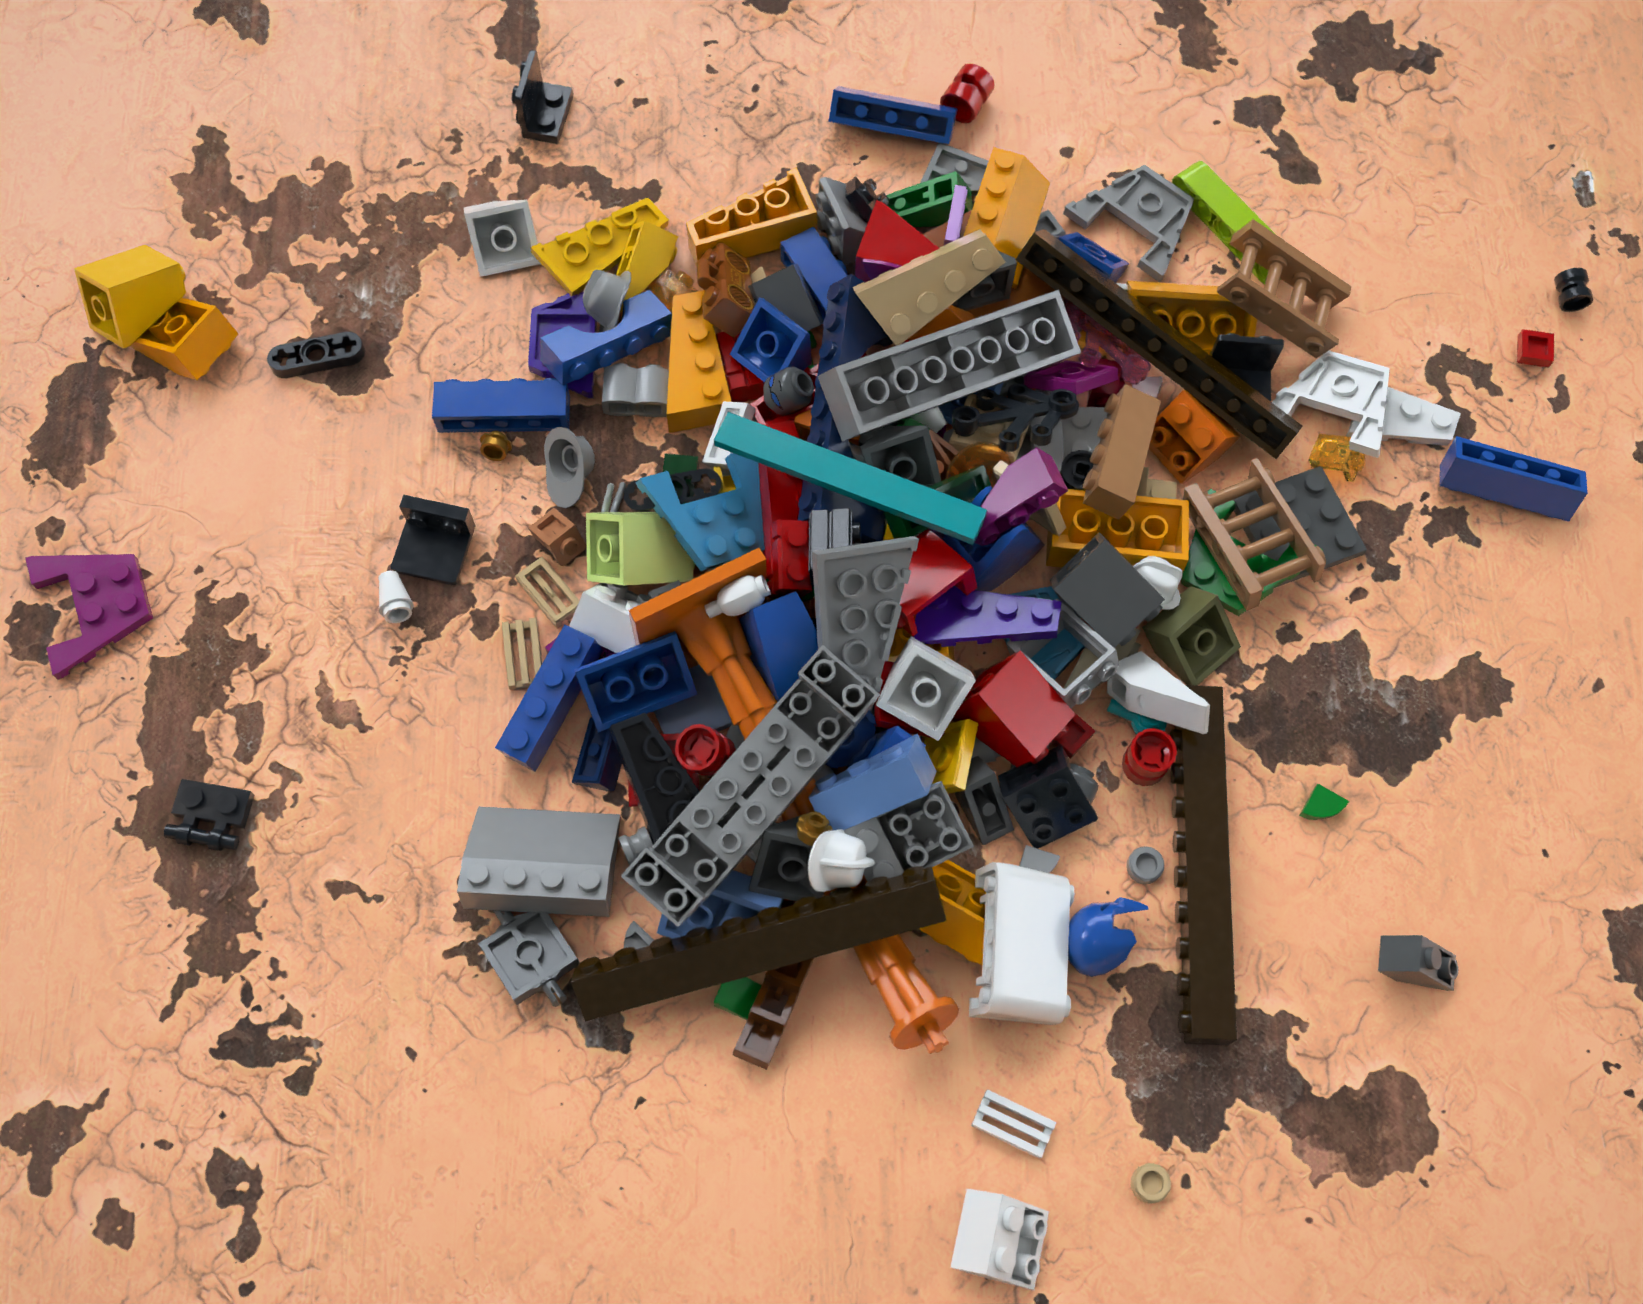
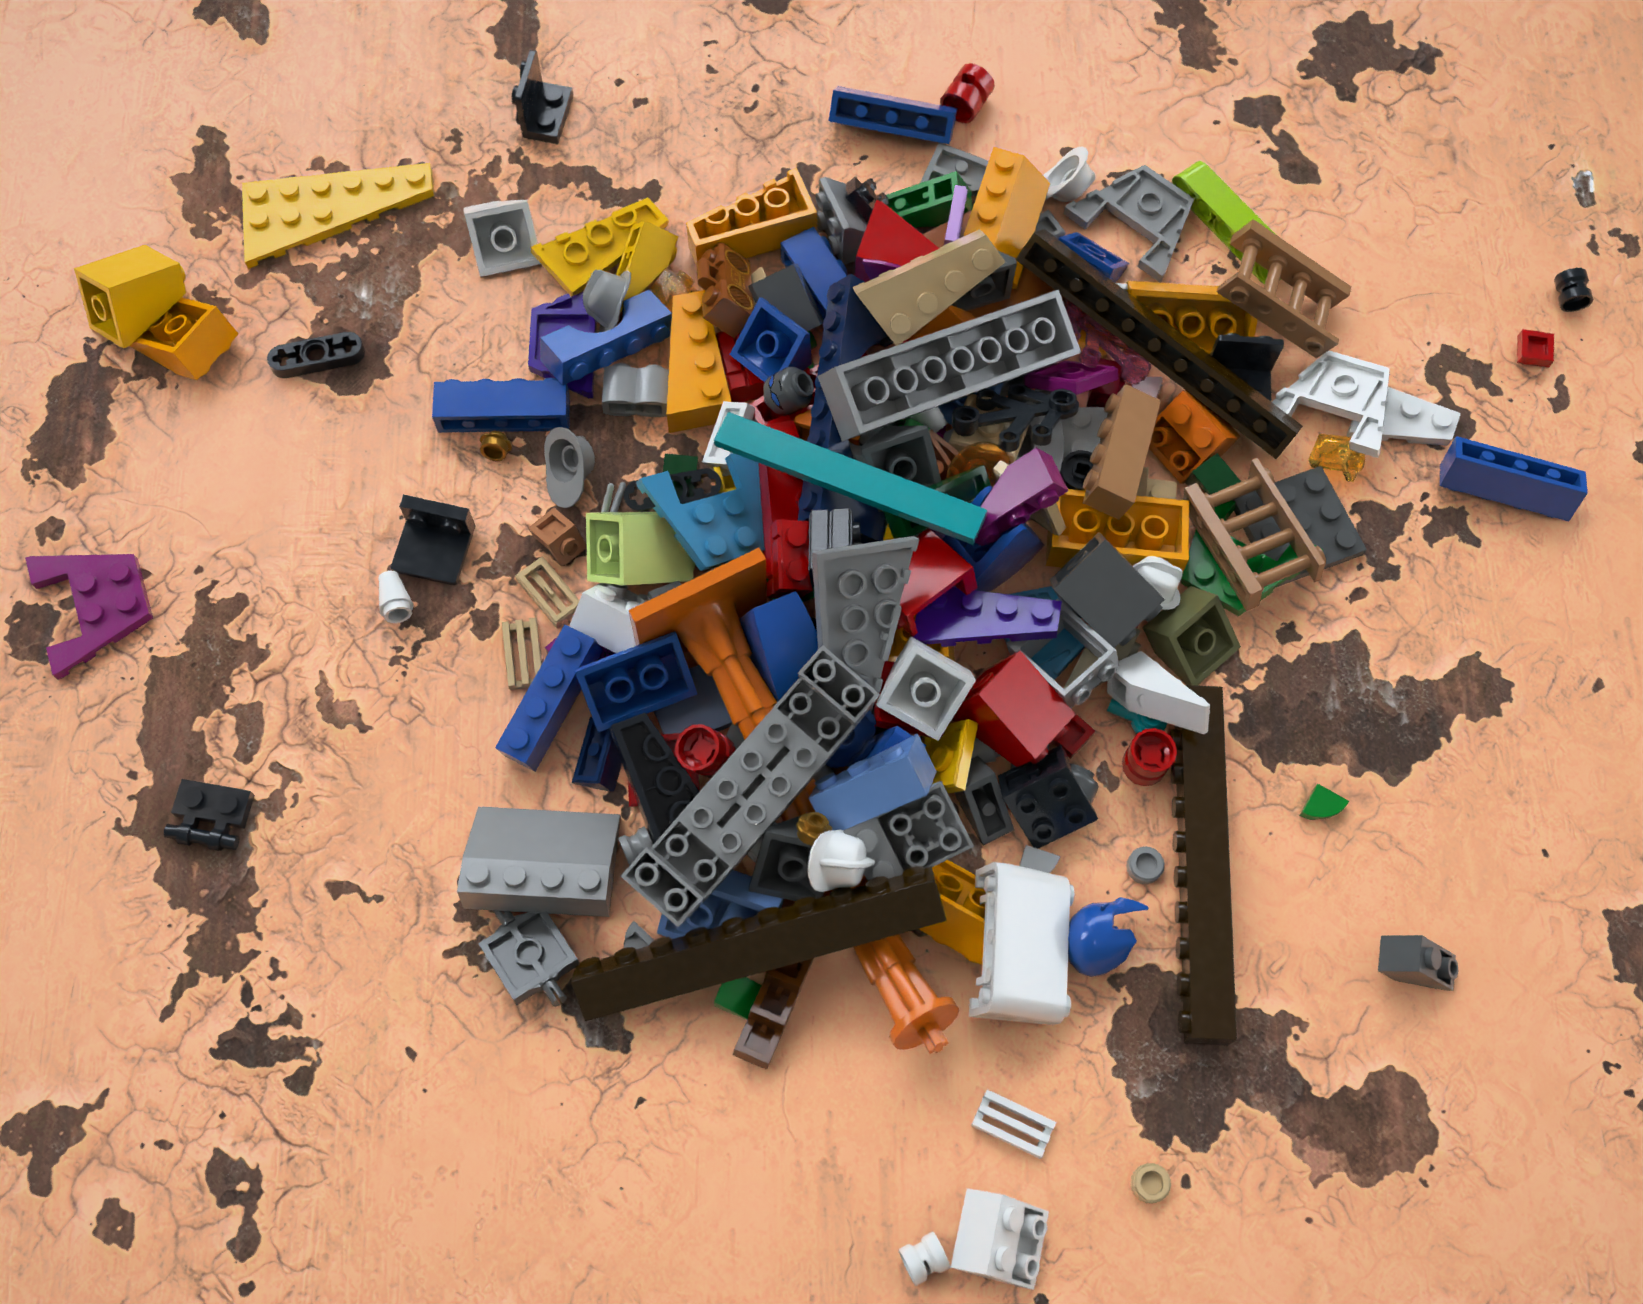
(318, 206): none -> yellow wing
(739, 596): white plant -> none
(924, 1258): none -> white wheel
(1070, 176): none -> white piece
(1213, 475): none -> dark green panel

